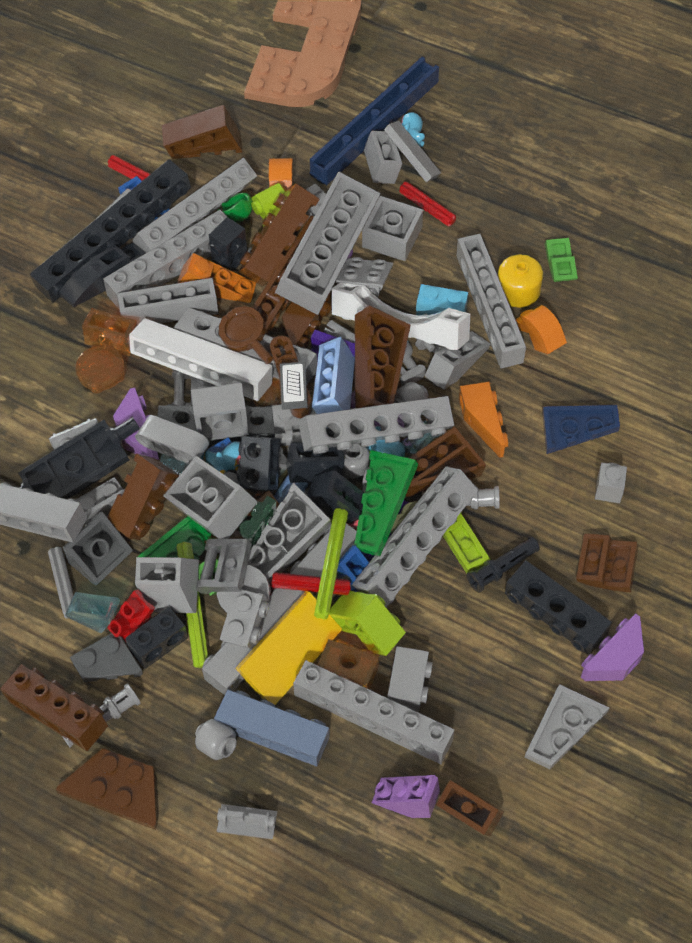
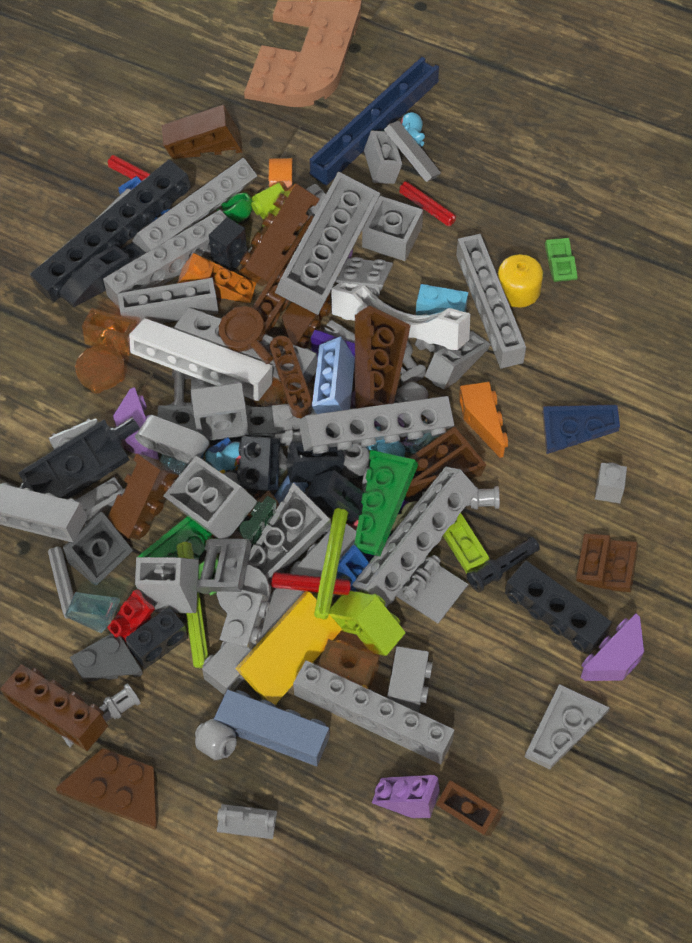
(293, 385): tile -> none
(432, 589): none -> light grey hinge
(543, 329): orange brick -> none

